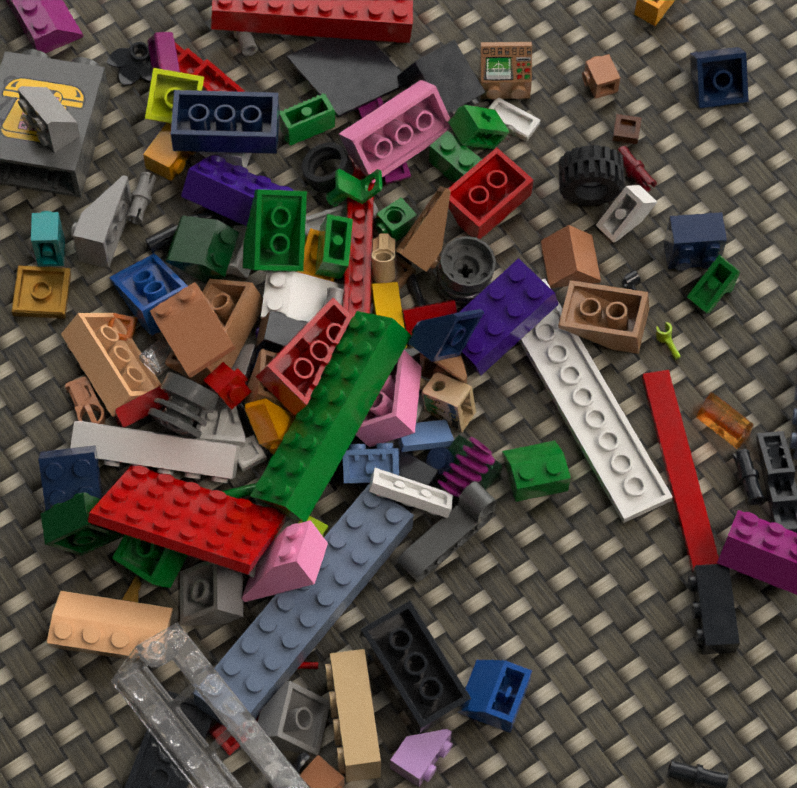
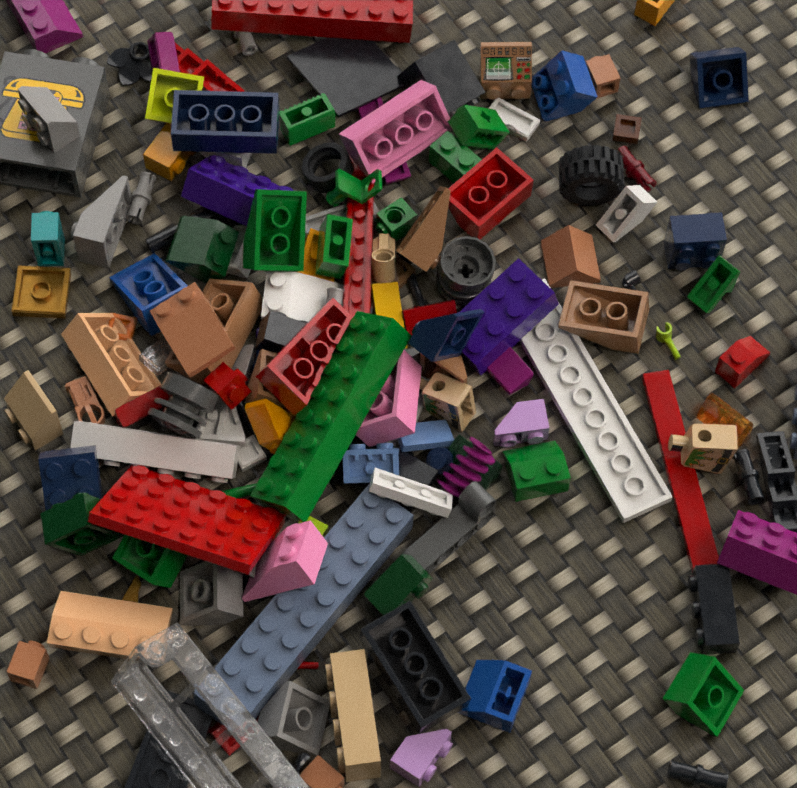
(28, 664): none -> nougat brick
(32, 412): none -> tan slope
(399, 584): none -> dark green brick
(510, 371): none -> magenta slope
(523, 423): none -> lavender slope
(563, 86): none -> blue slope
(703, 693): none -> green slope
(706, 446): none -> tan torso
(741, 360): none -> red slope

